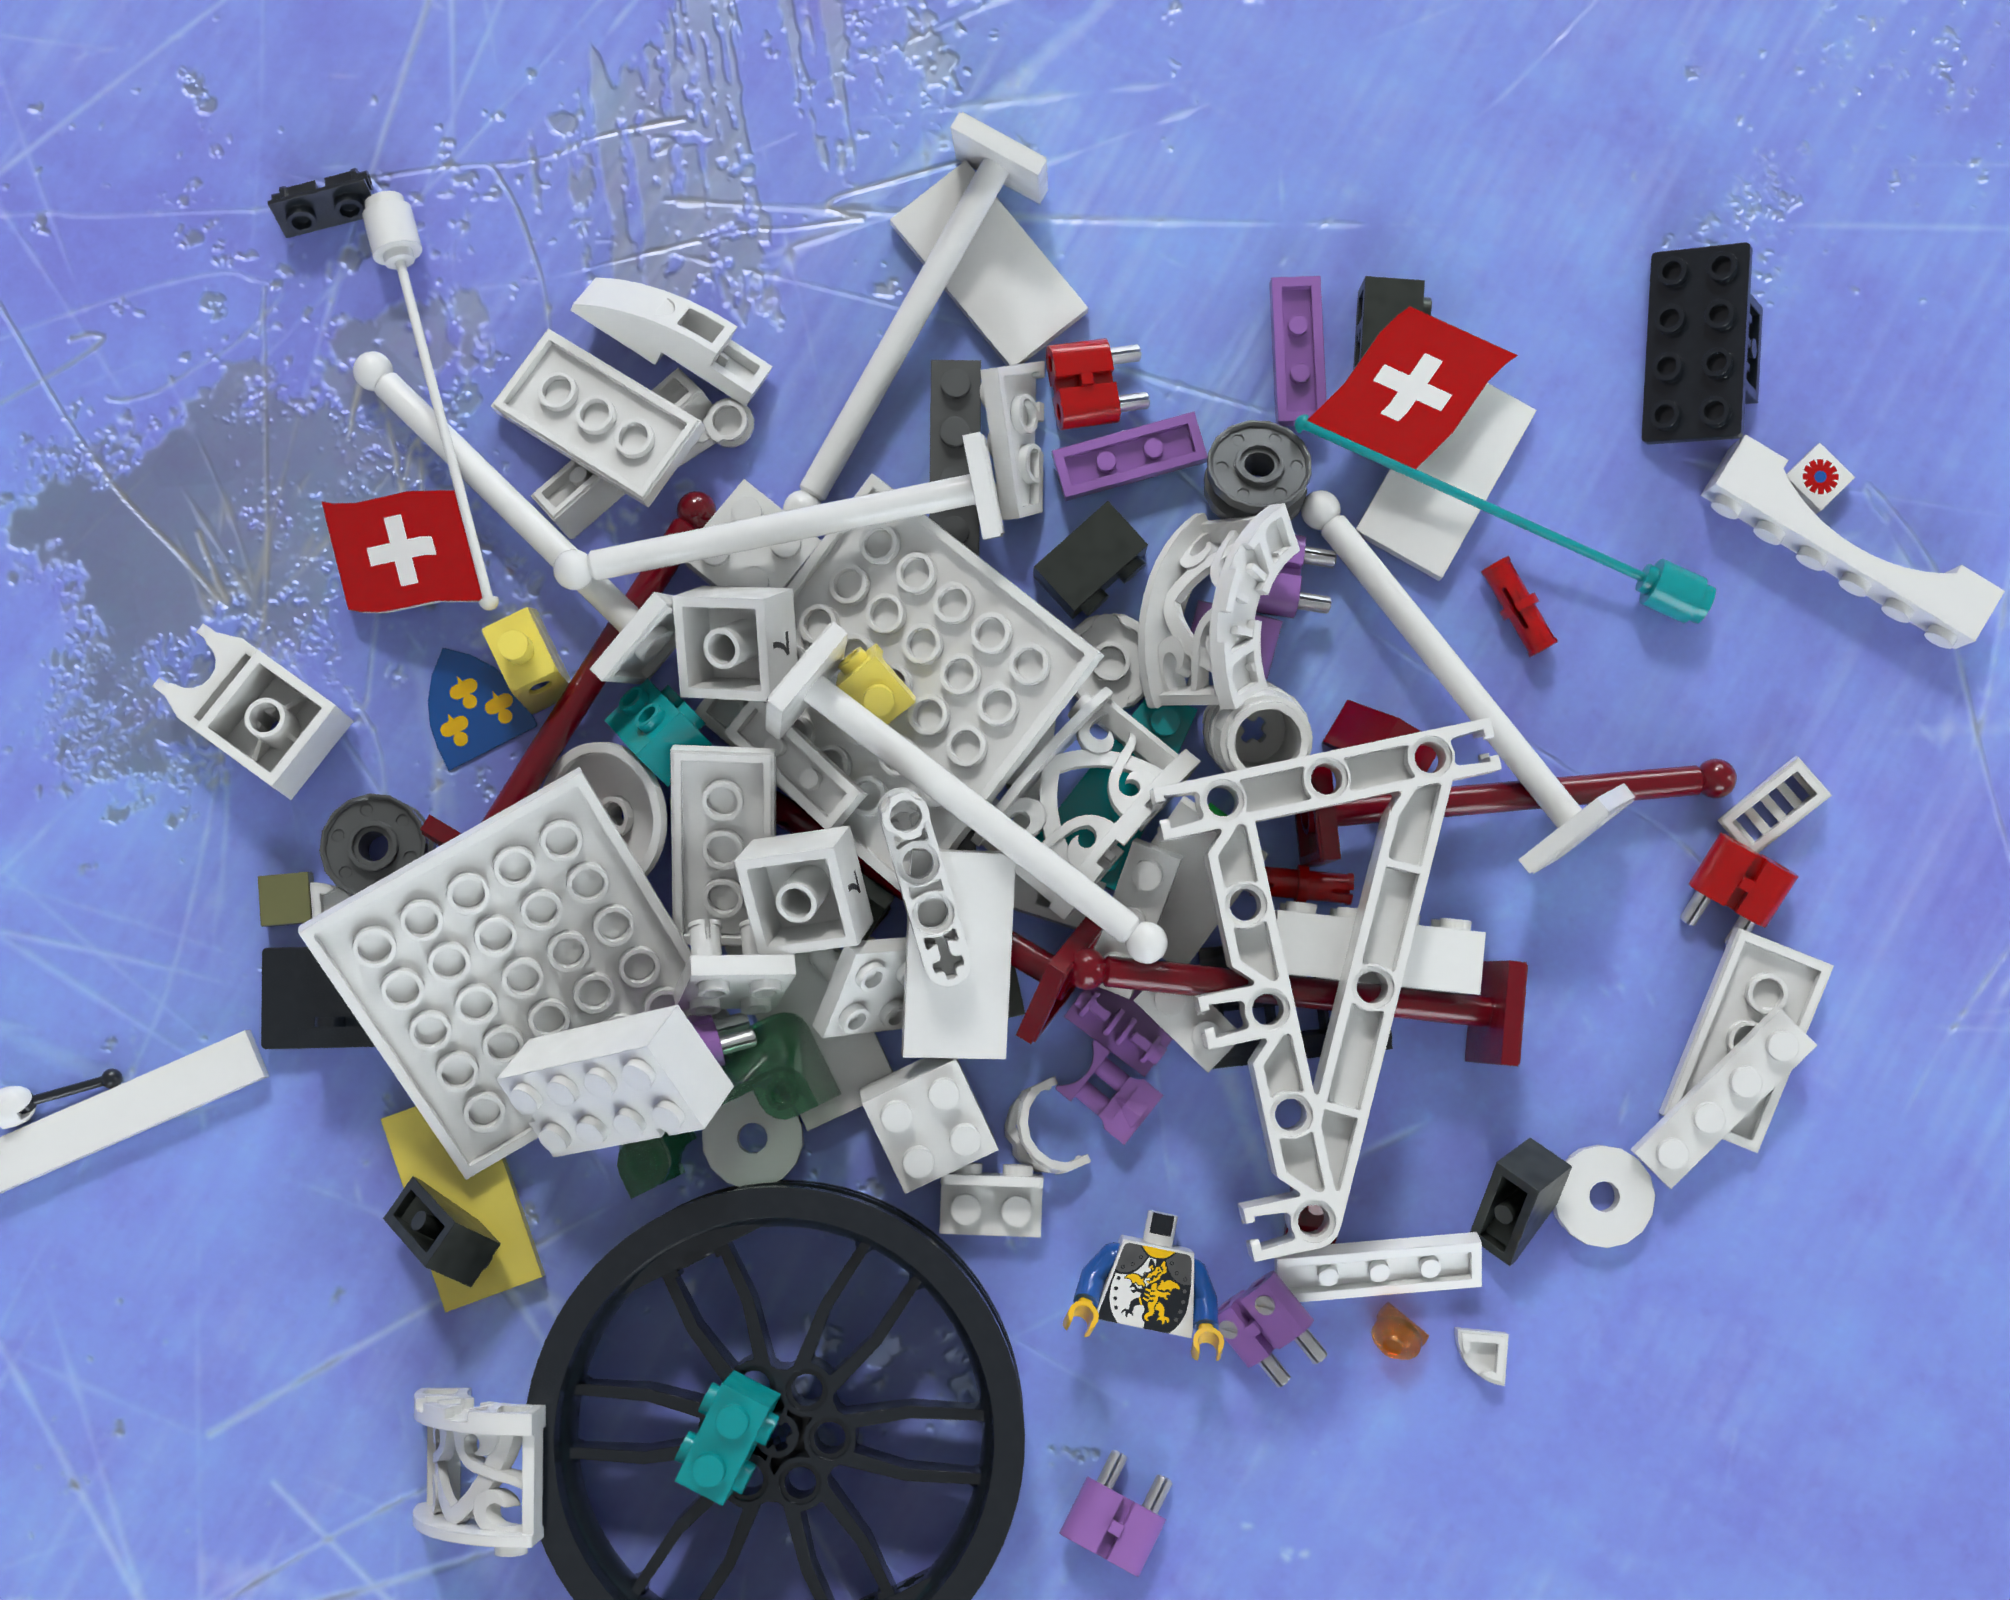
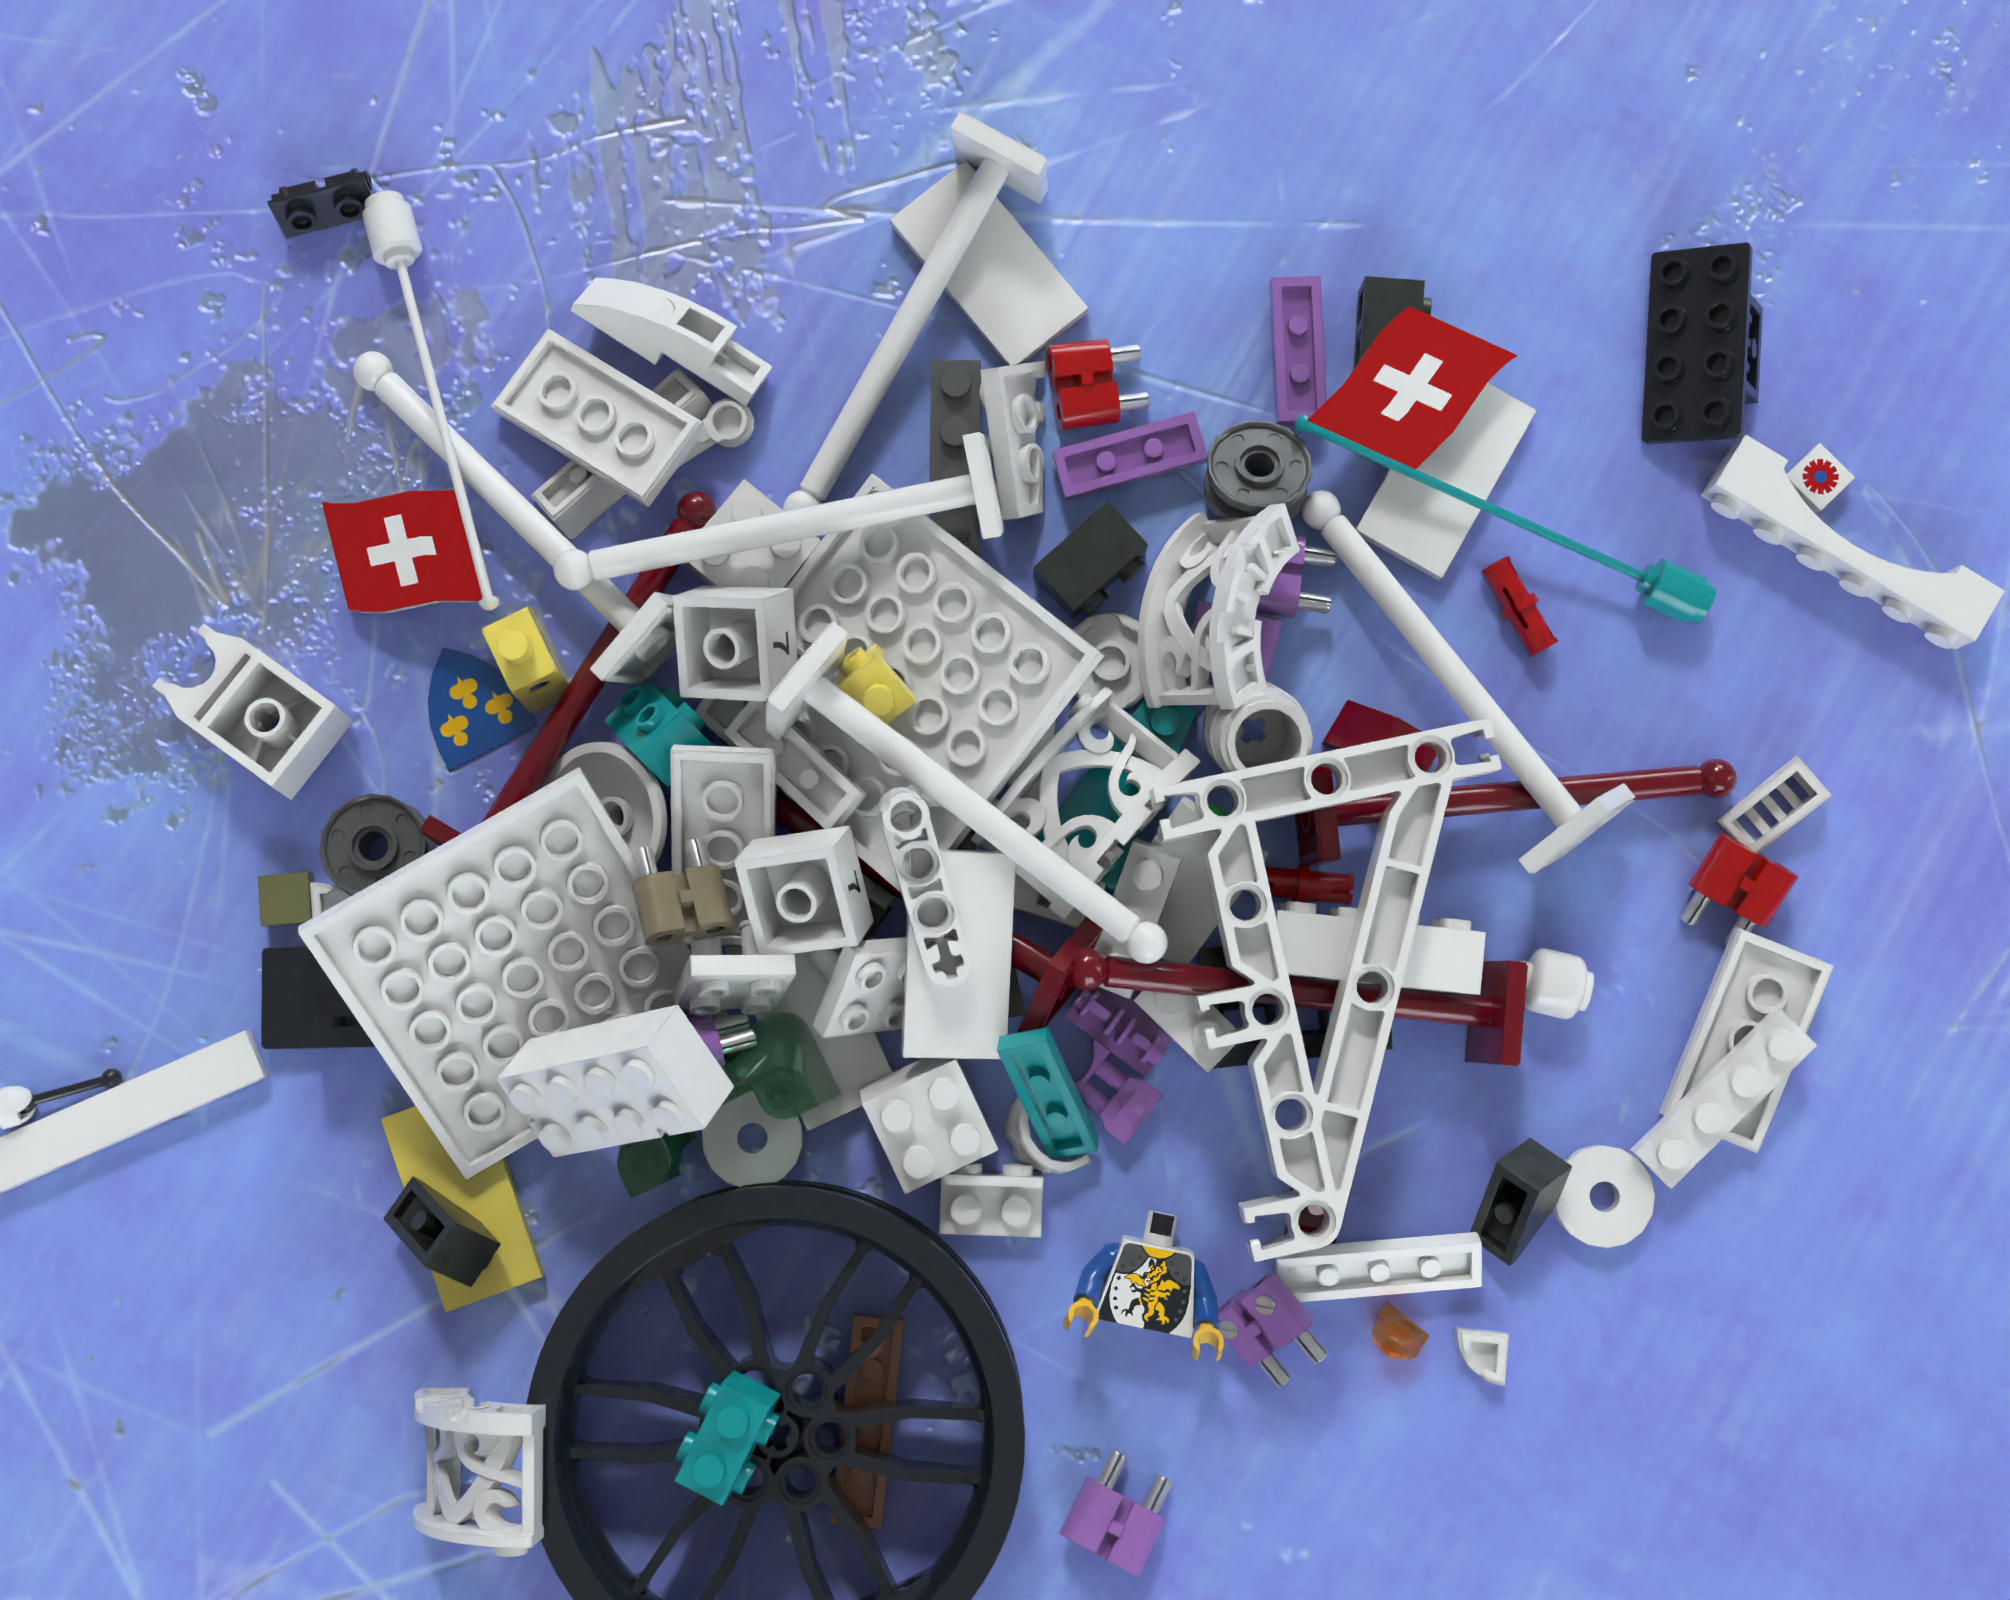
(681, 903): none -> dark tan piece
(870, 1383): none -> nougat plate
(1048, 1093): none -> teal plate
(1557, 984): none -> white head

